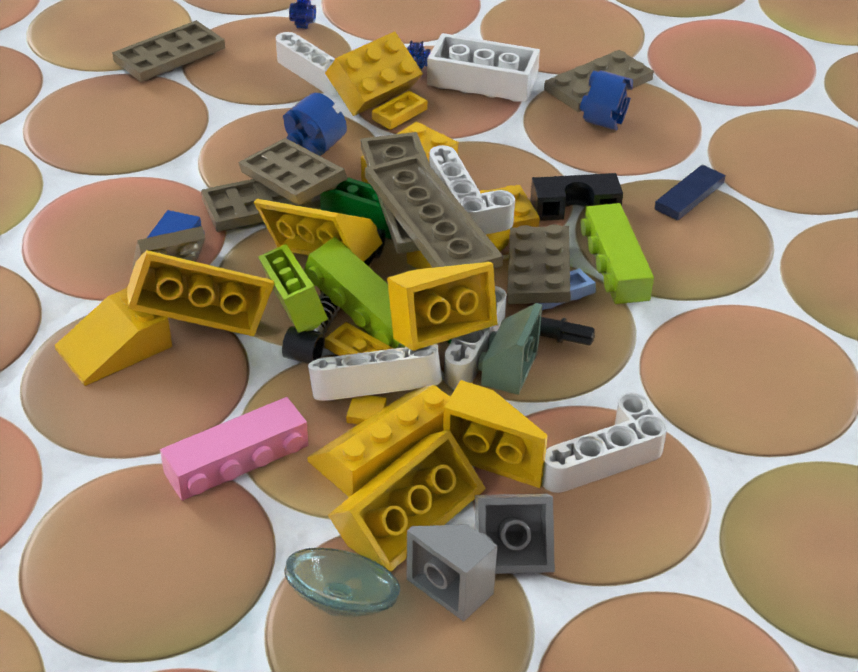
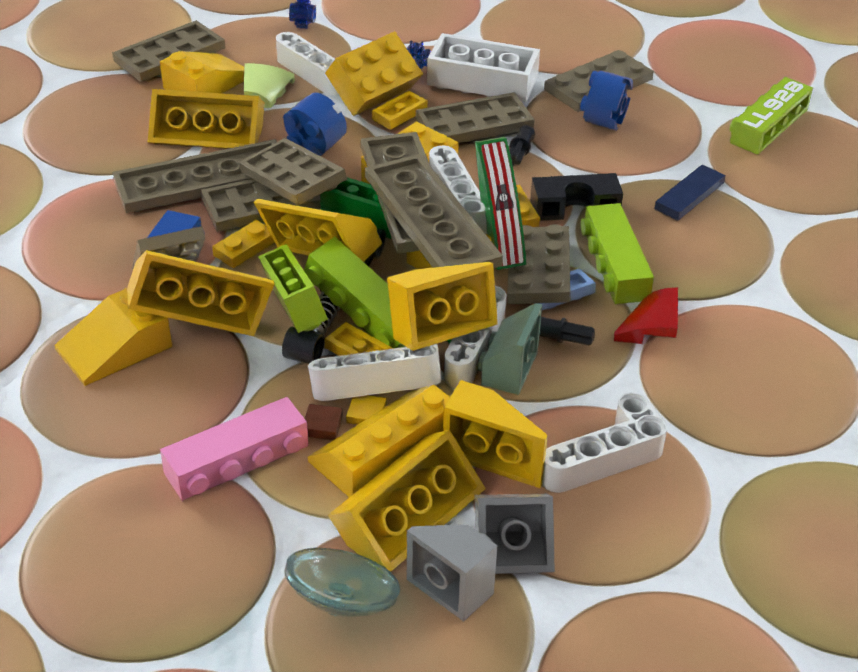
(181, 178): none -> dark tan plate
(200, 72): none -> yellow slope
(204, 119): none -> yellow slope
(243, 244): none -> yellow plate
(266, 82): none -> yellowish green slope
(323, 421): none -> copper tile
(477, 117): none -> dark tan plate
(501, 200): none -> slope
(521, 144): none -> black axle
(653, 316): none -> red slope
(770, 115): none -> lime brick

